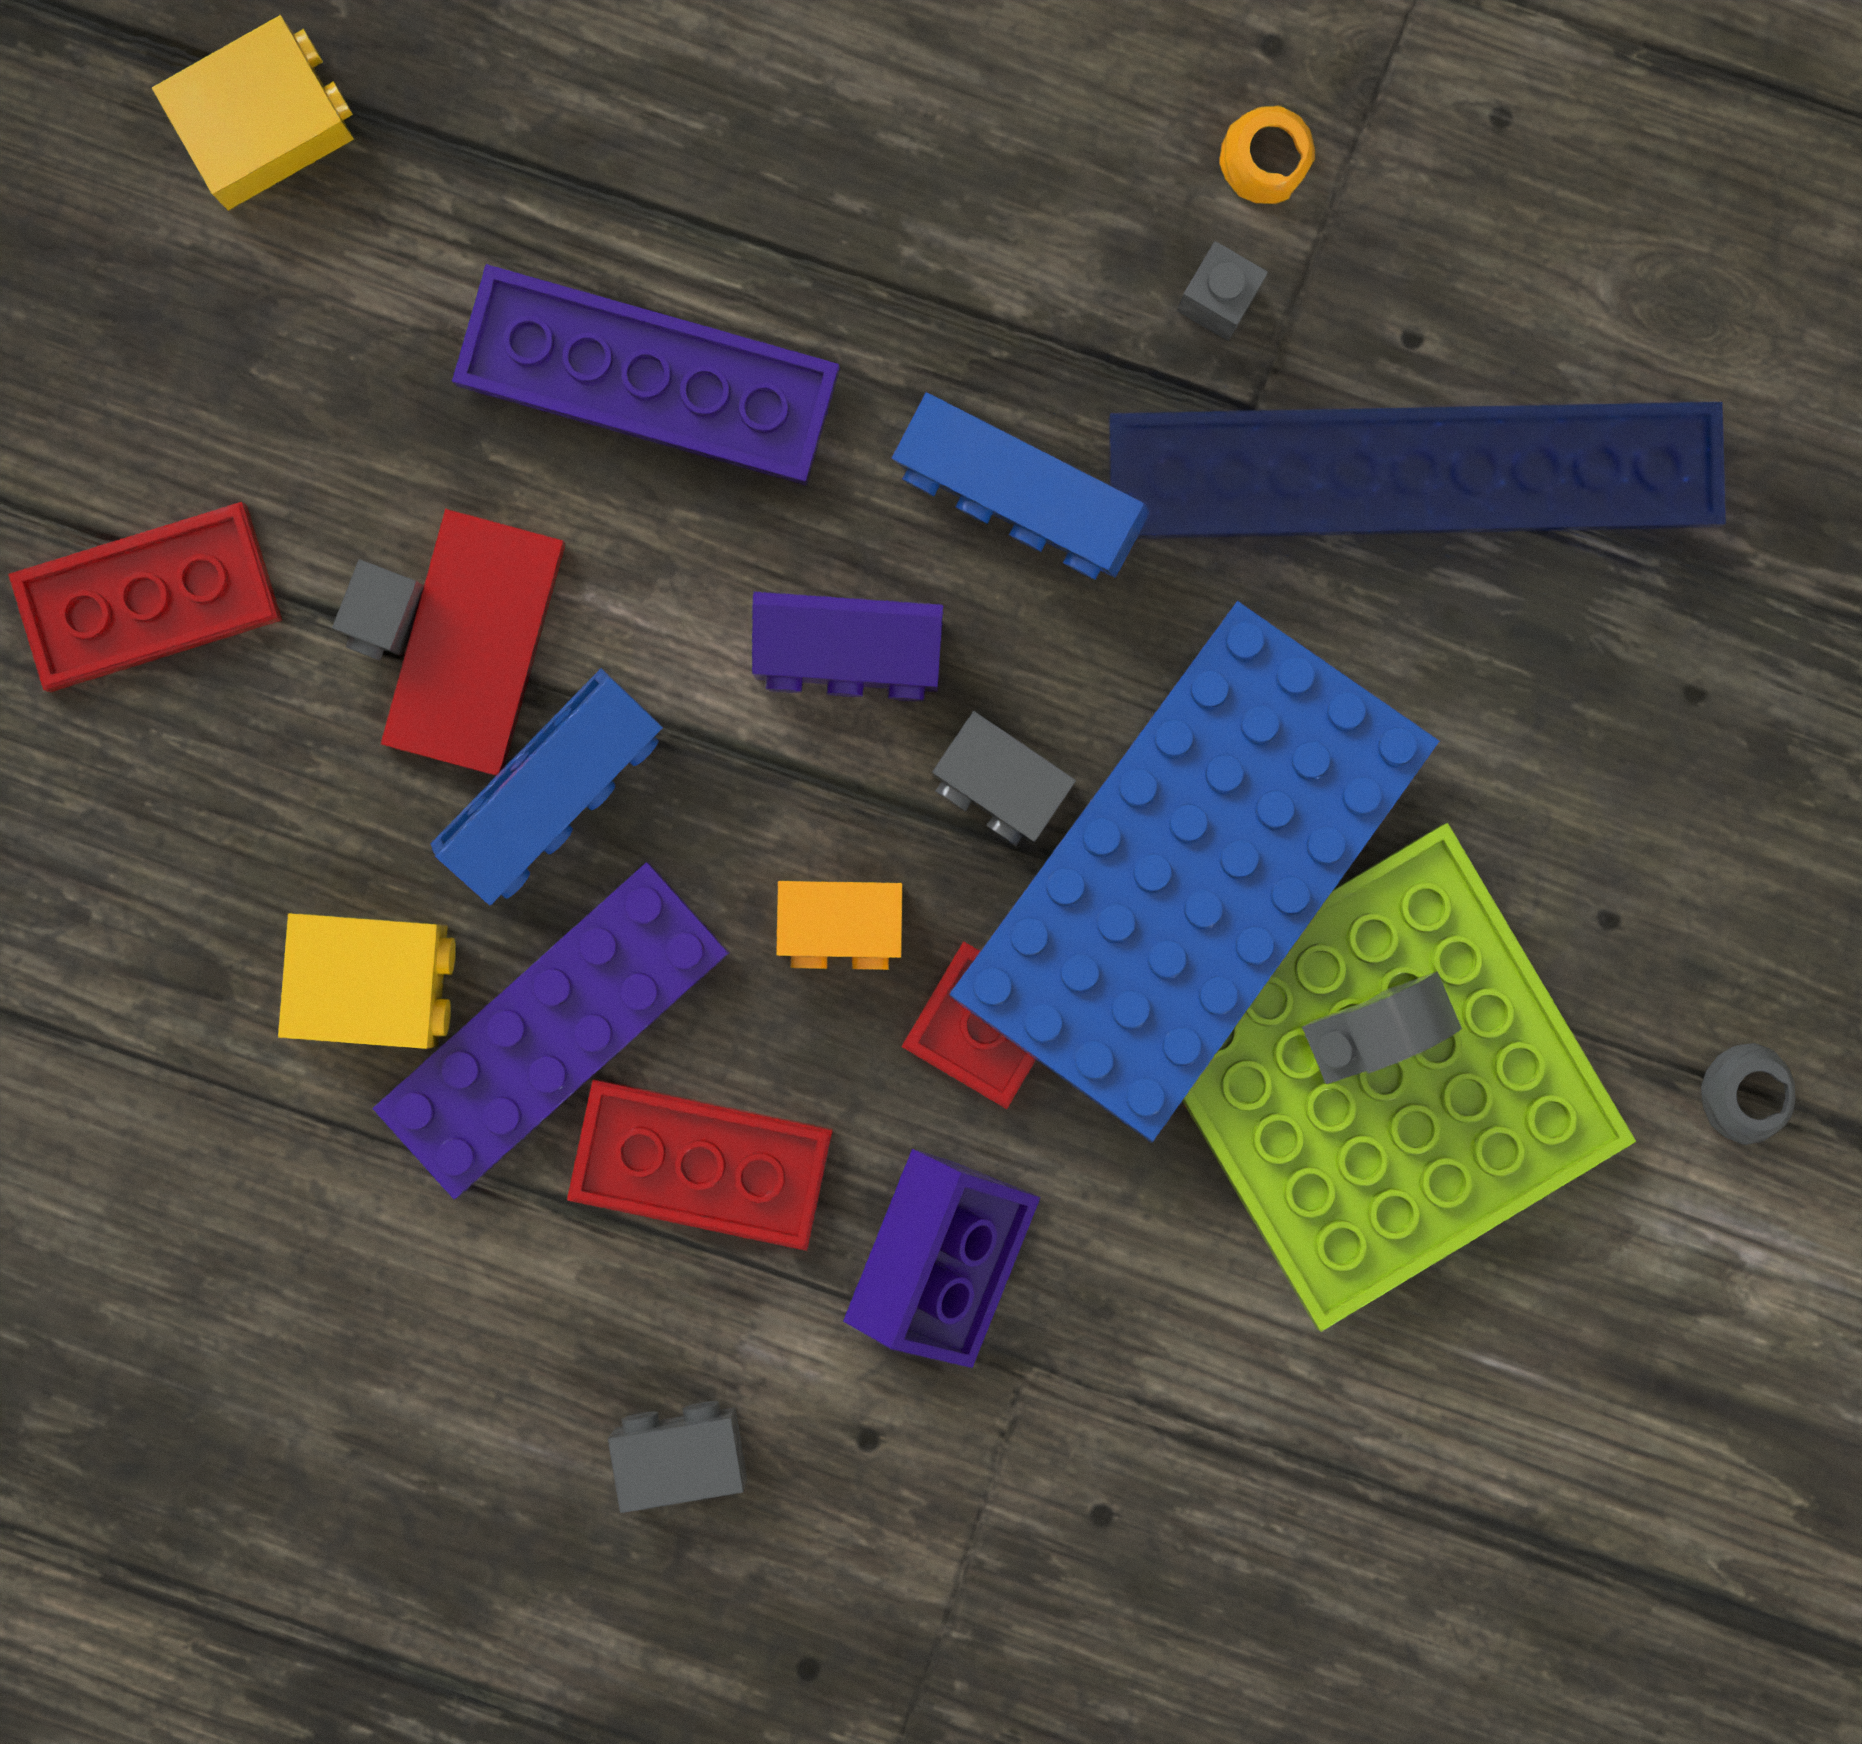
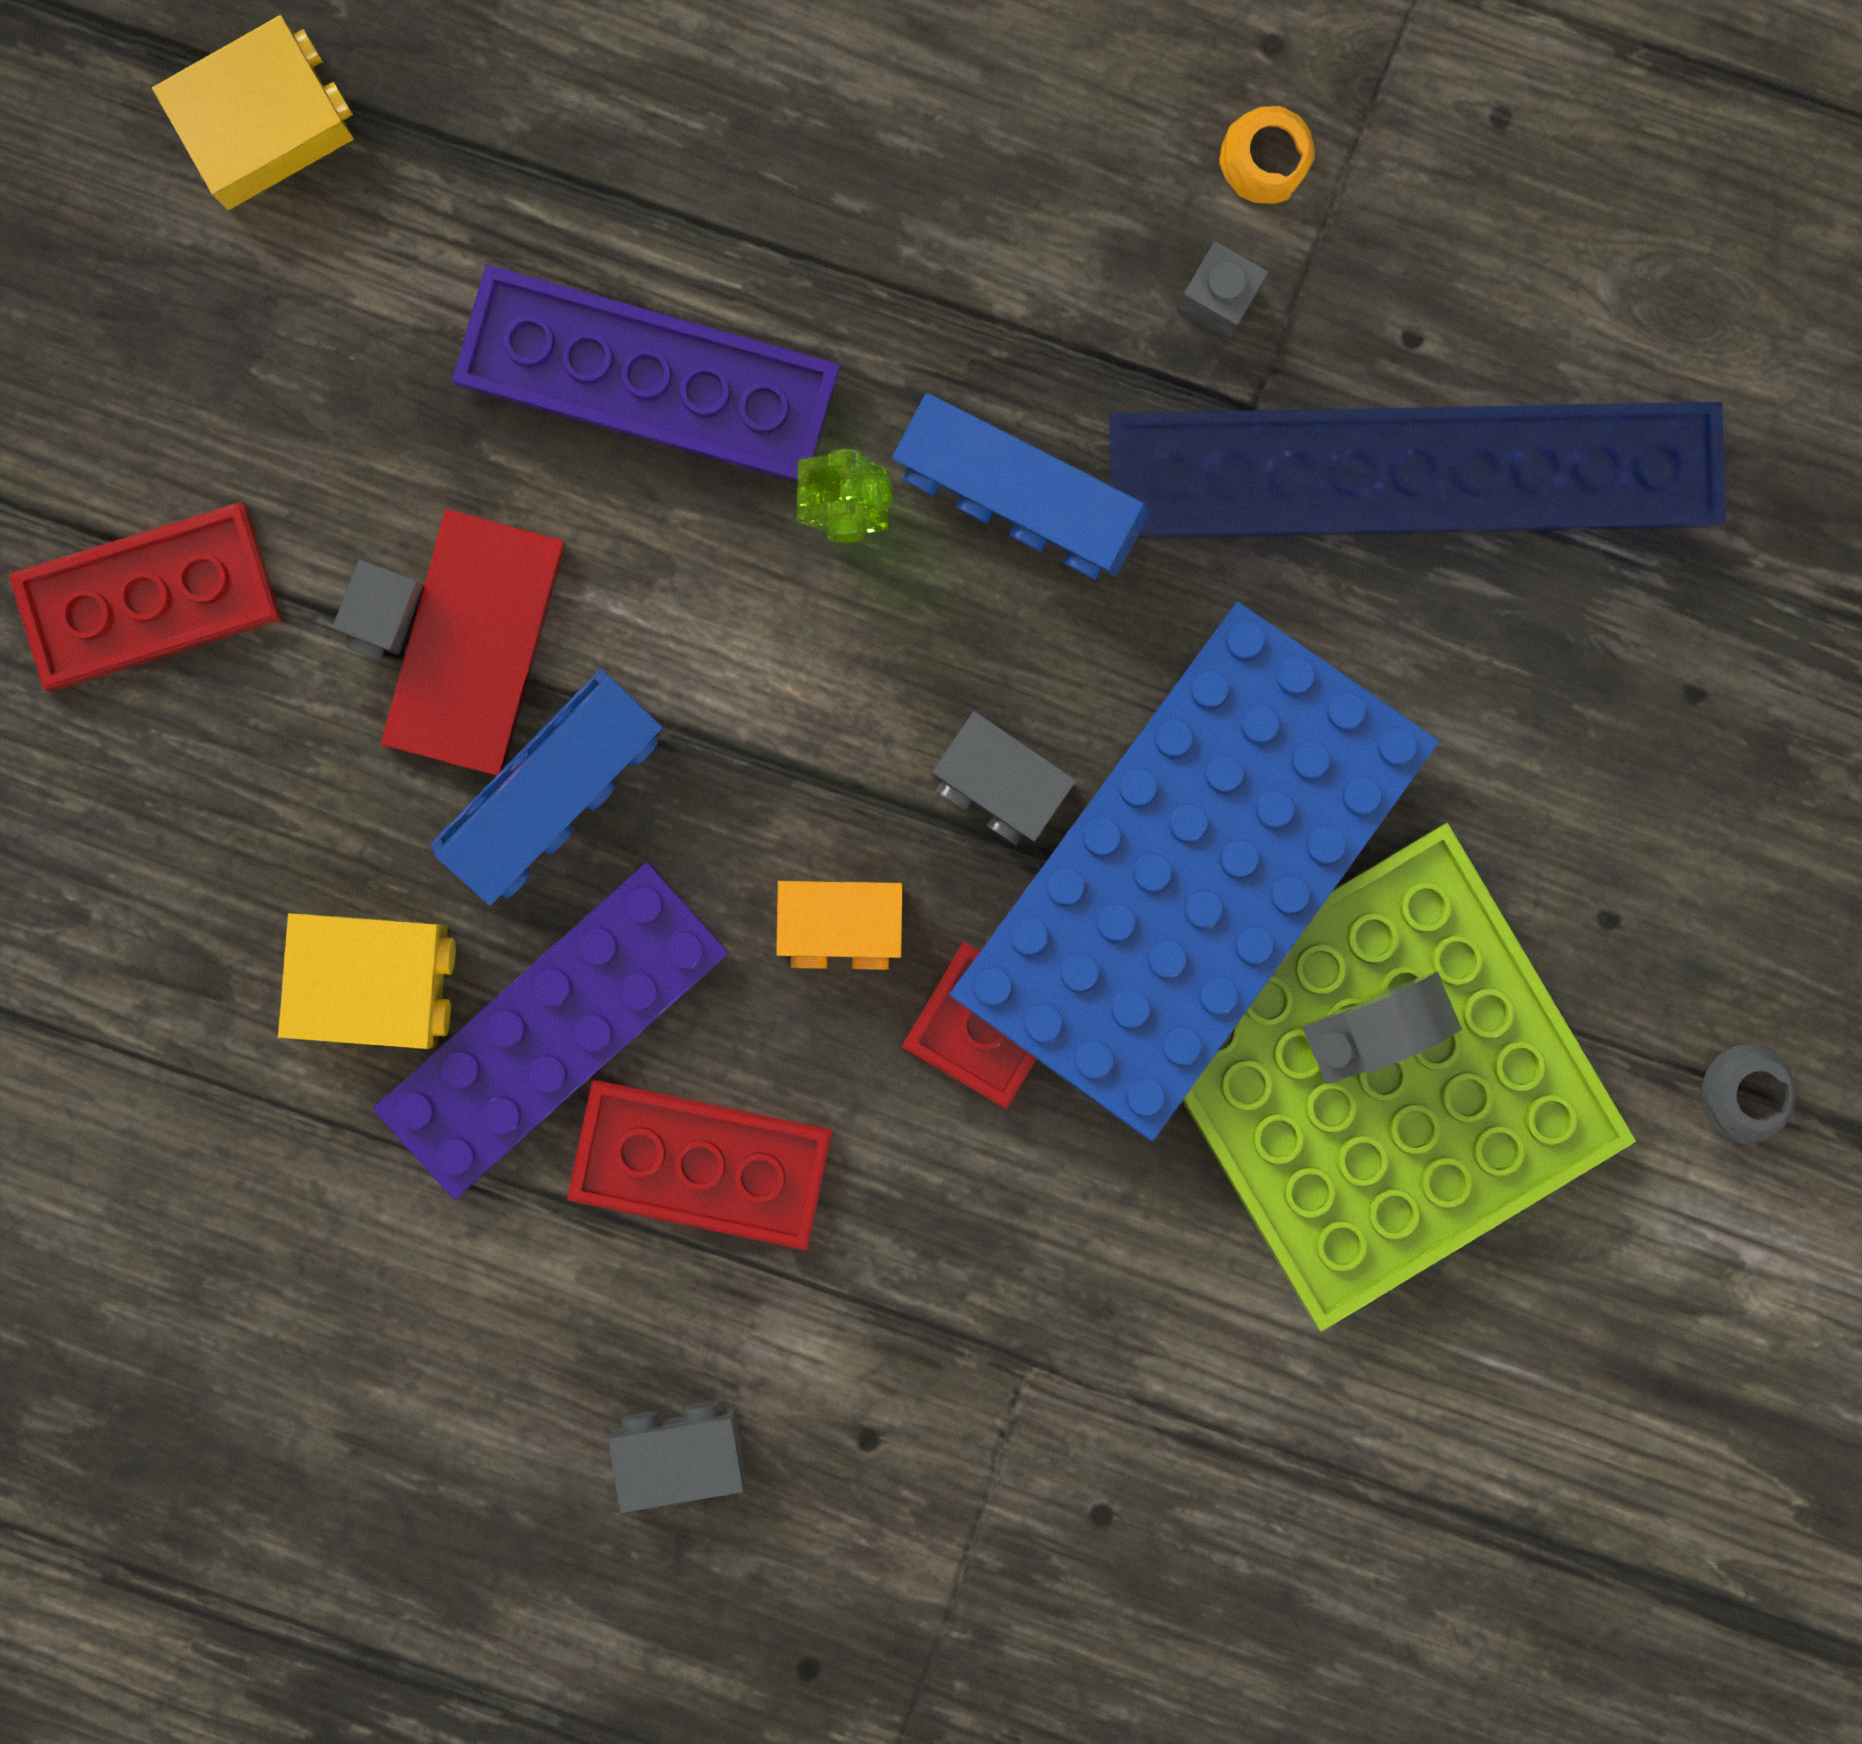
(843, 495): none -> clear neon green brick
(846, 644): dark purple slope -> none
(941, 1260): dark purple slope -> none

